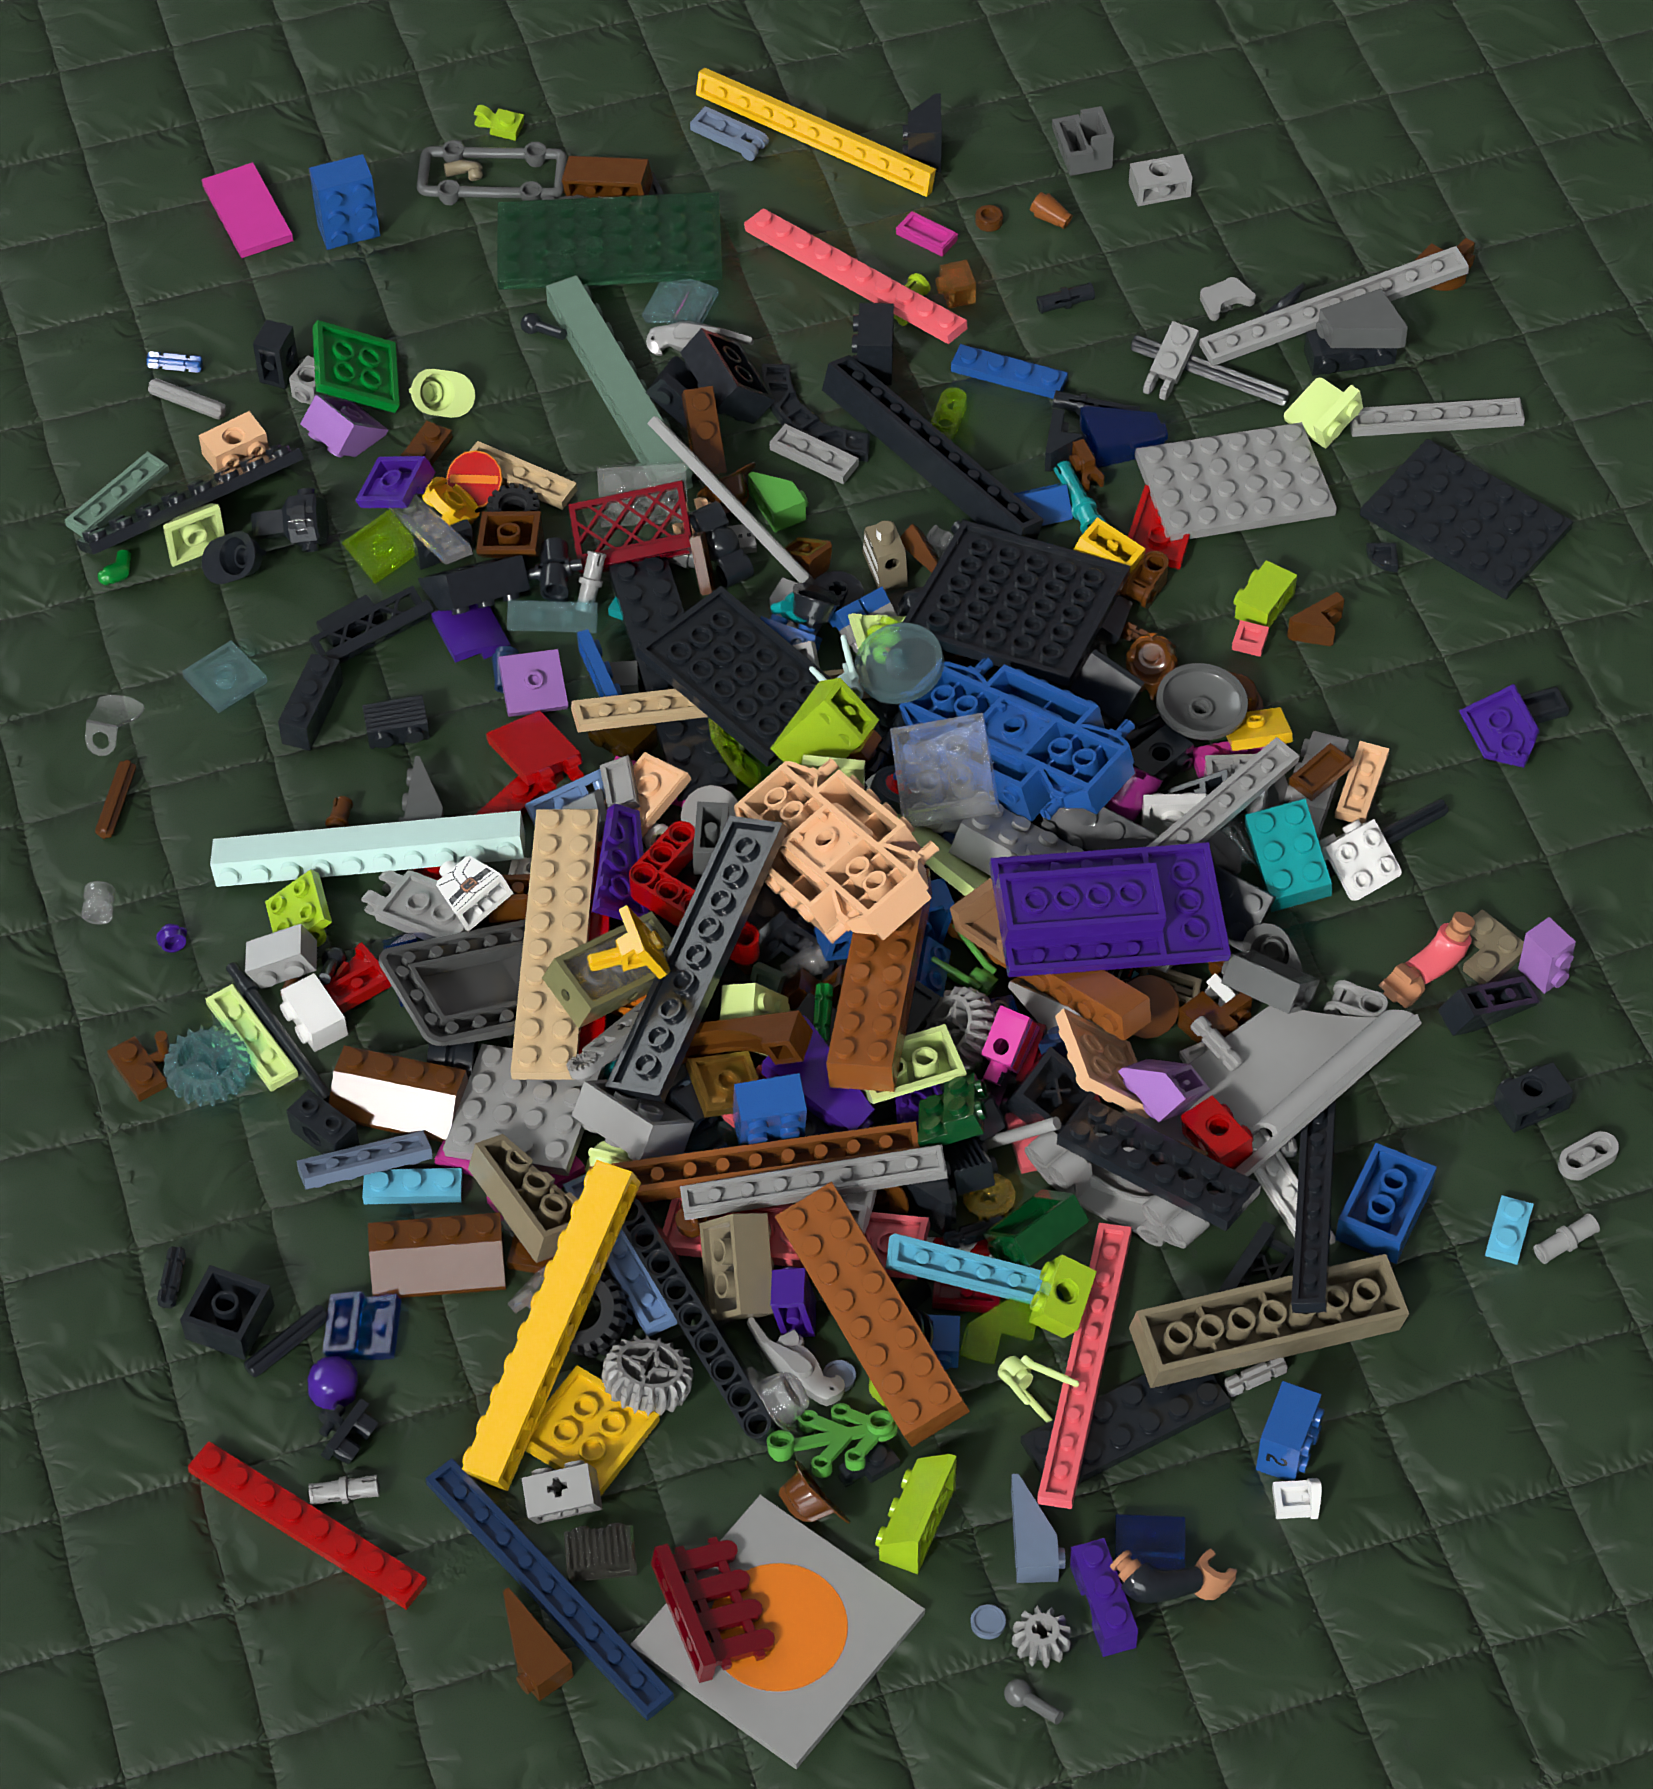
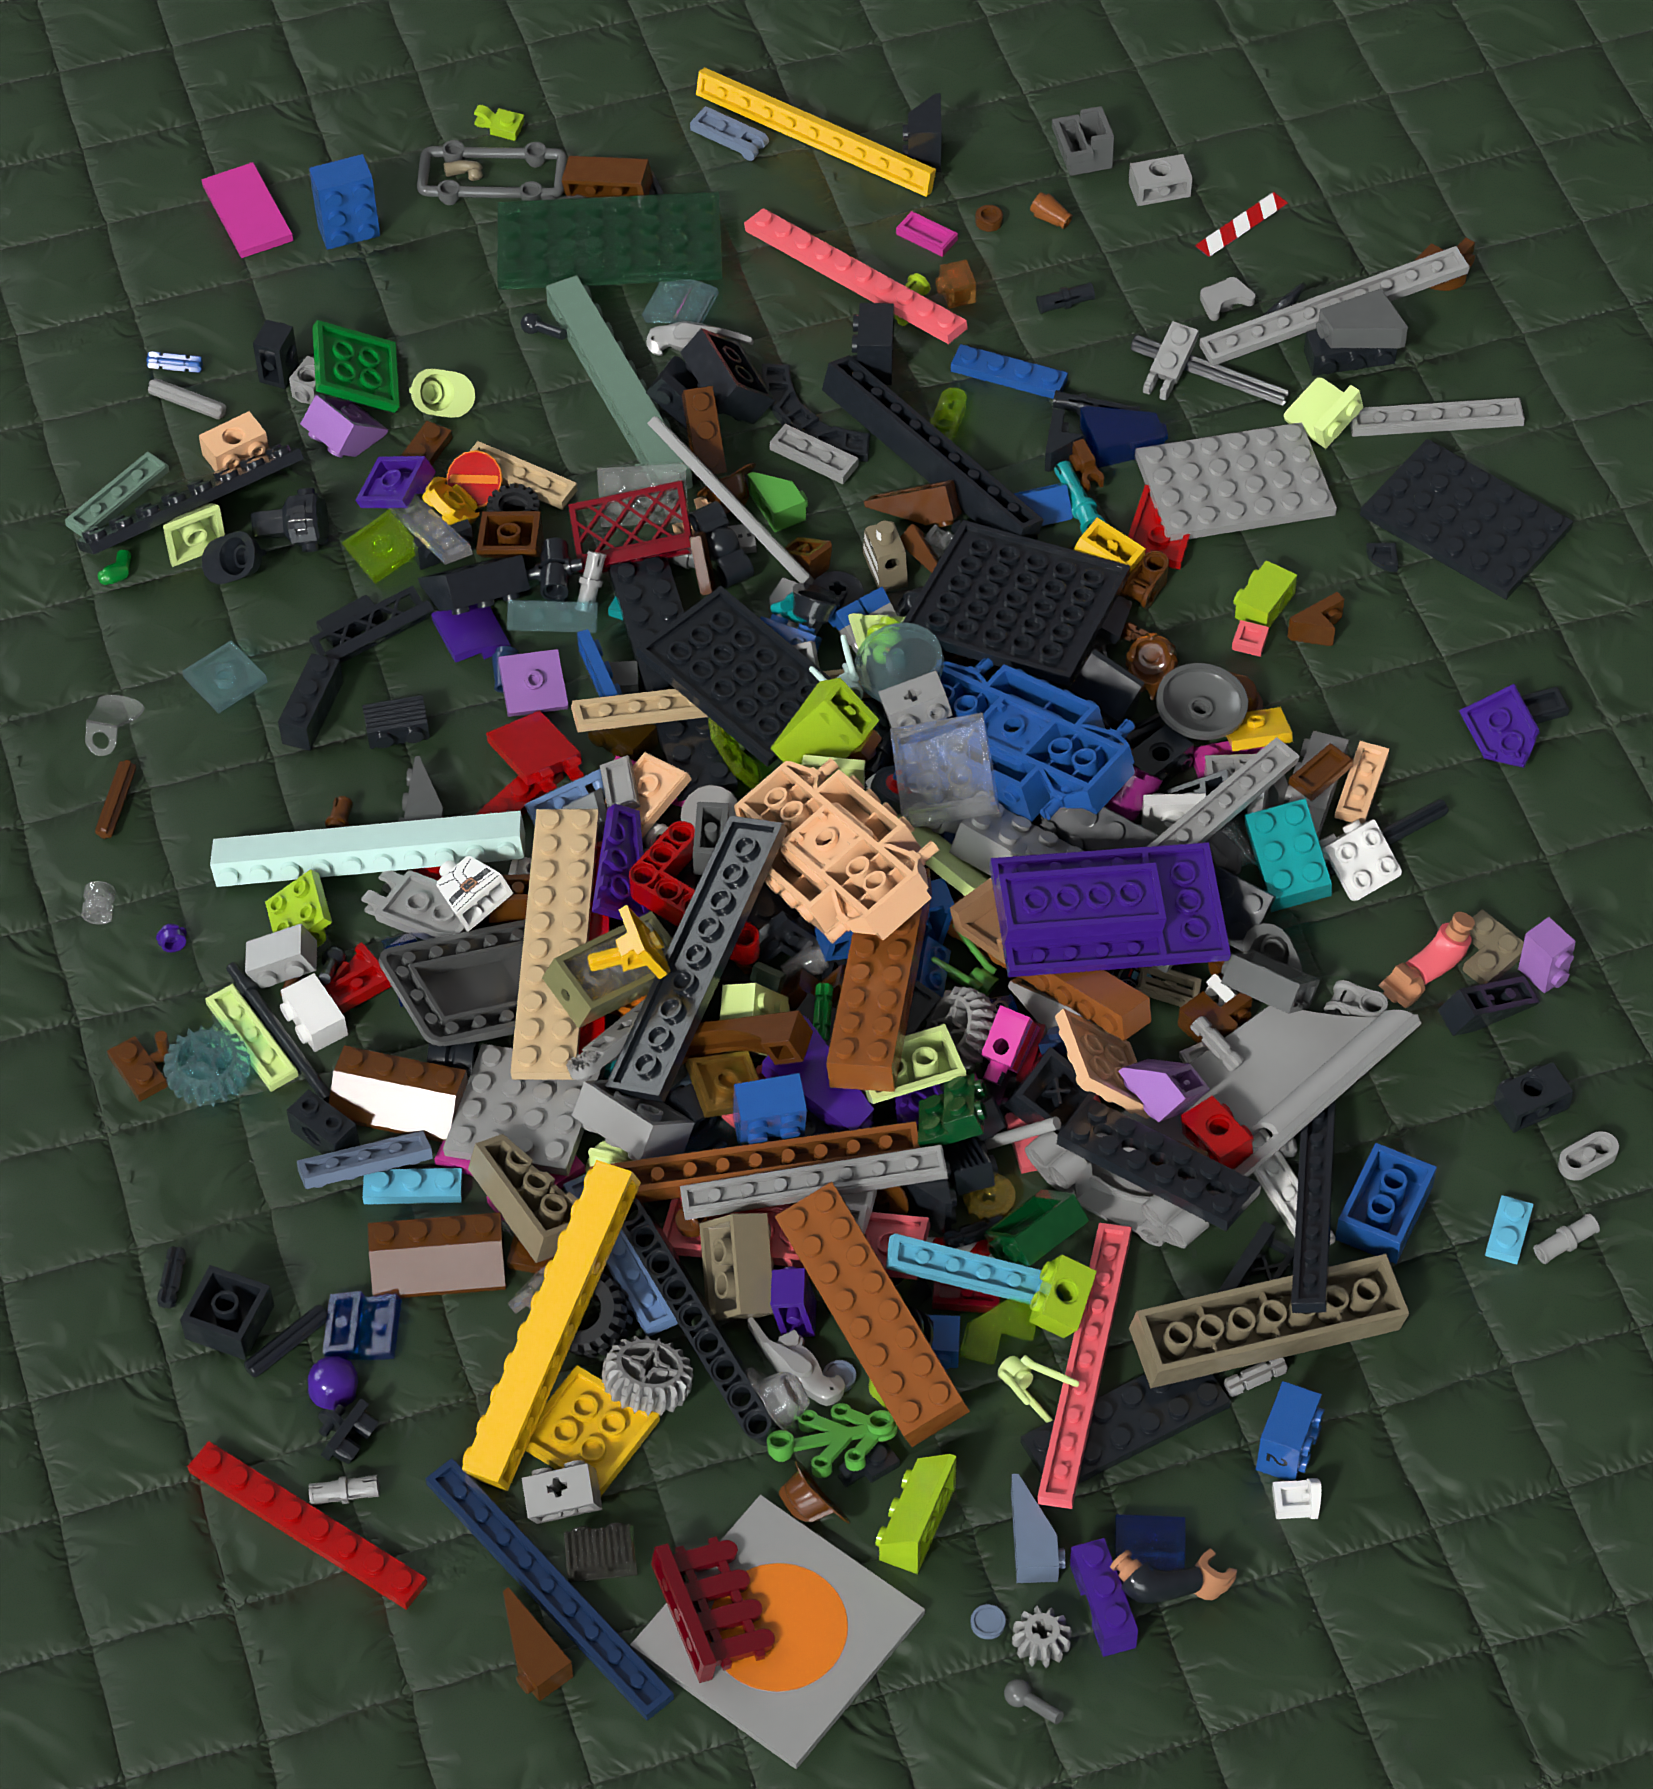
(916, 701): none -> light grey brick
(921, 504): none -> reddish brown slope
(1163, 1004): reddish brown tile -> none
(1241, 224): none -> sticker

